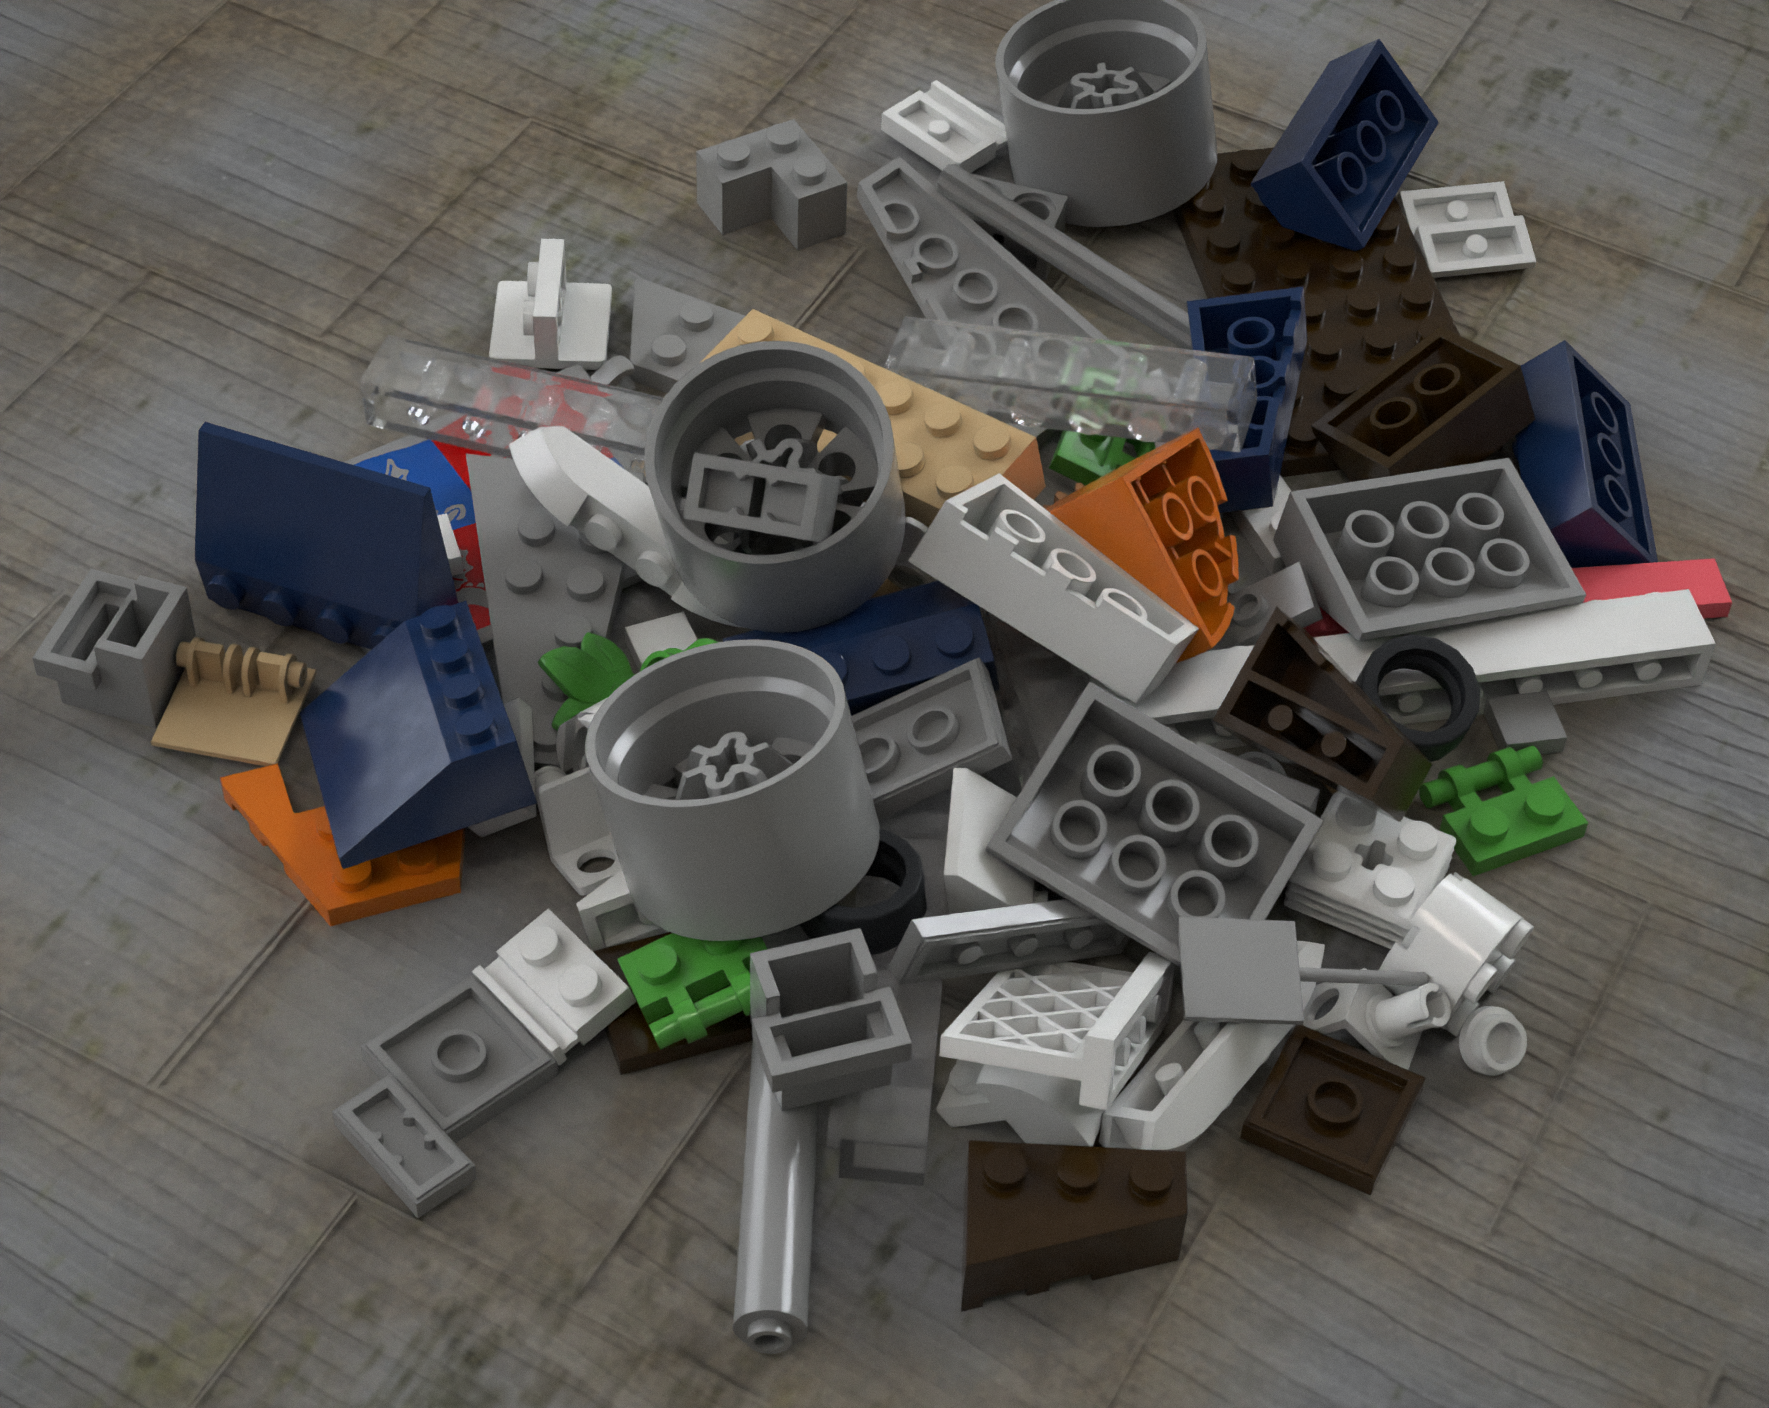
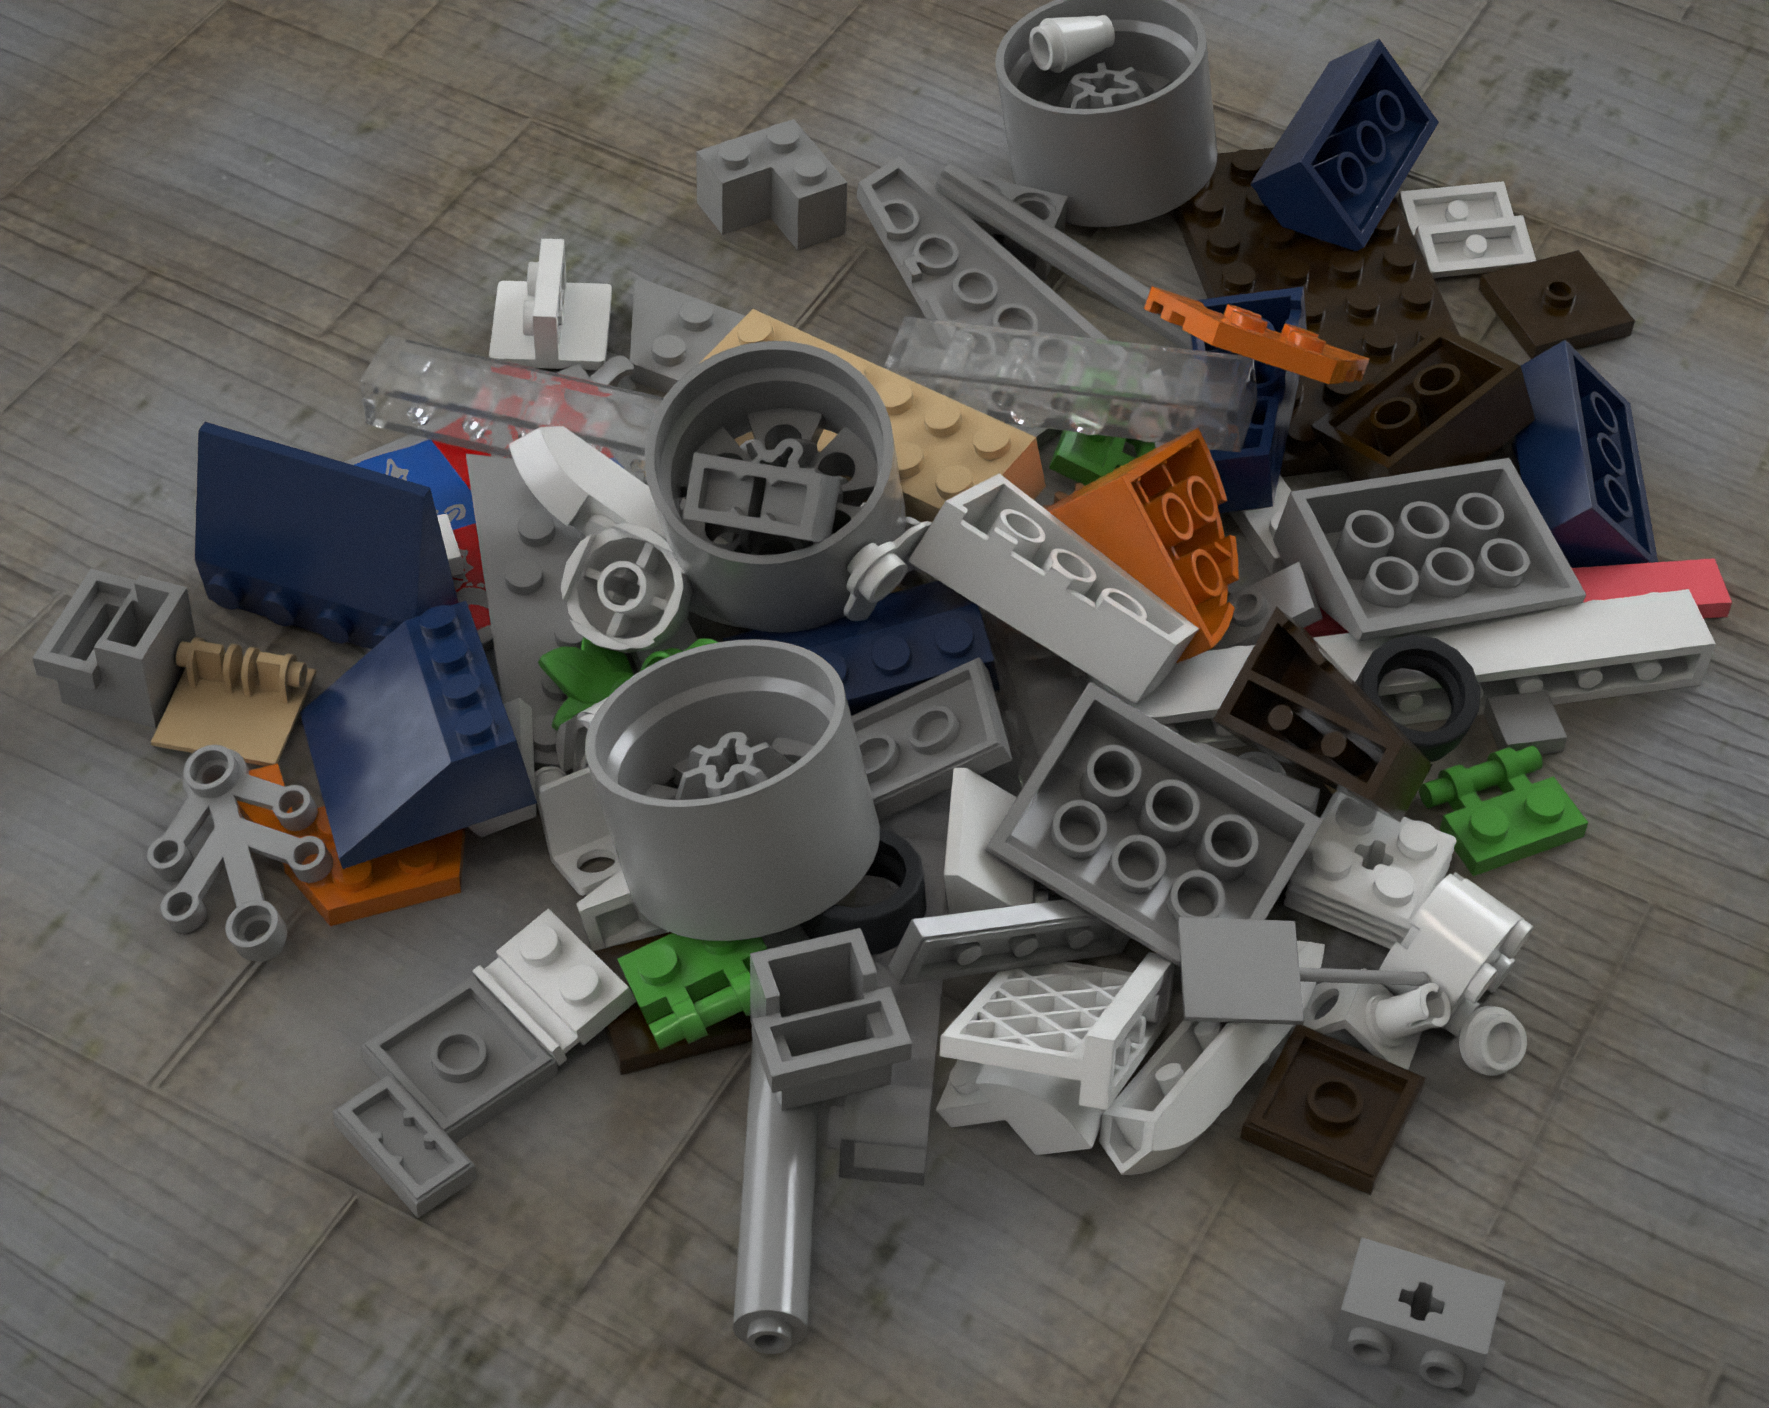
(233, 845): none -> light grey plant
(626, 589): none -> white cylinder
(879, 570): none -> white plate
(945, 128): white plate -> none
(1066, 1214): dark brown wedge -> none
(1069, 40): none -> white cone
(1247, 335): none -> orange wing
(1418, 1315): none -> light grey brick
(1556, 303): none -> dark brown plate

